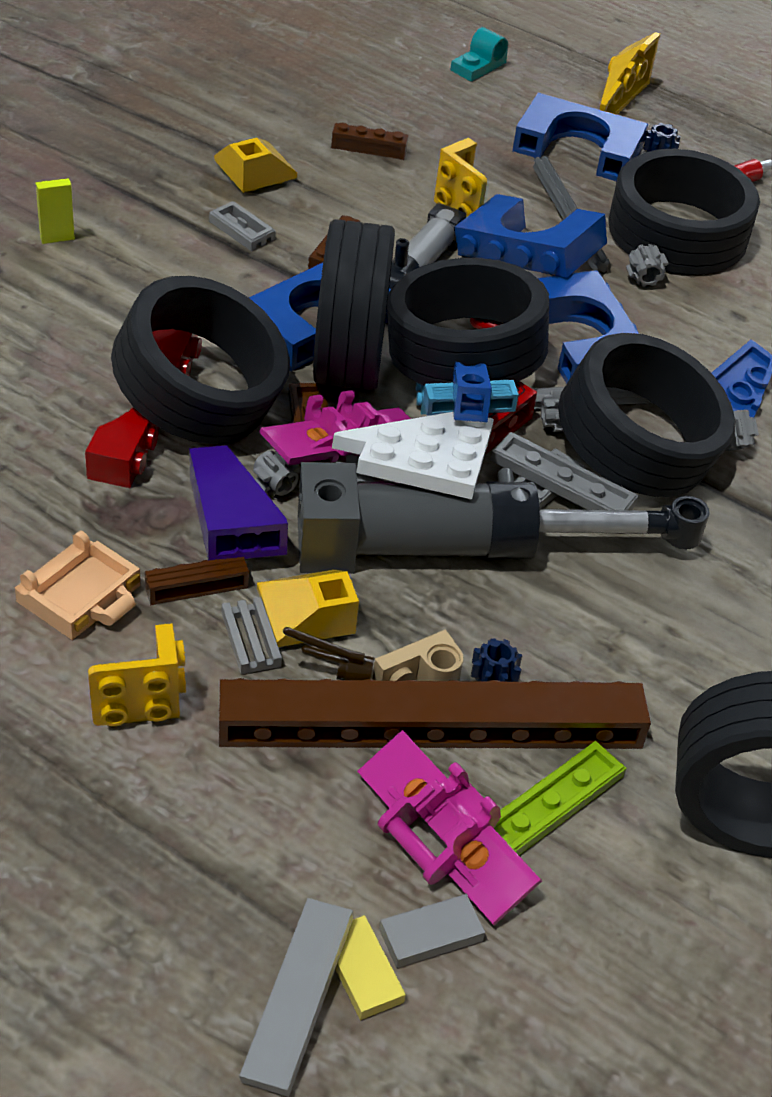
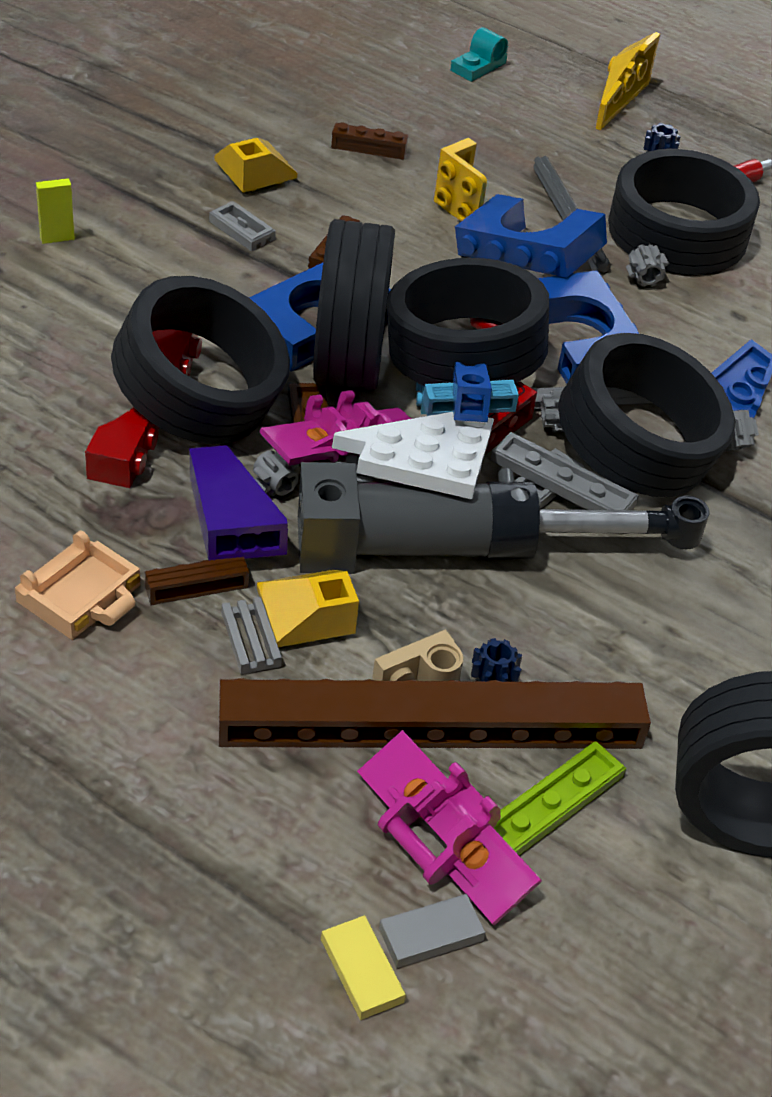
(142, 687): yellow bracket -> none
(297, 998): light grey tile -> none
(351, 664): dark brown plant -> none
(427, 243): piece -> none
(558, 118): blue arch -> none

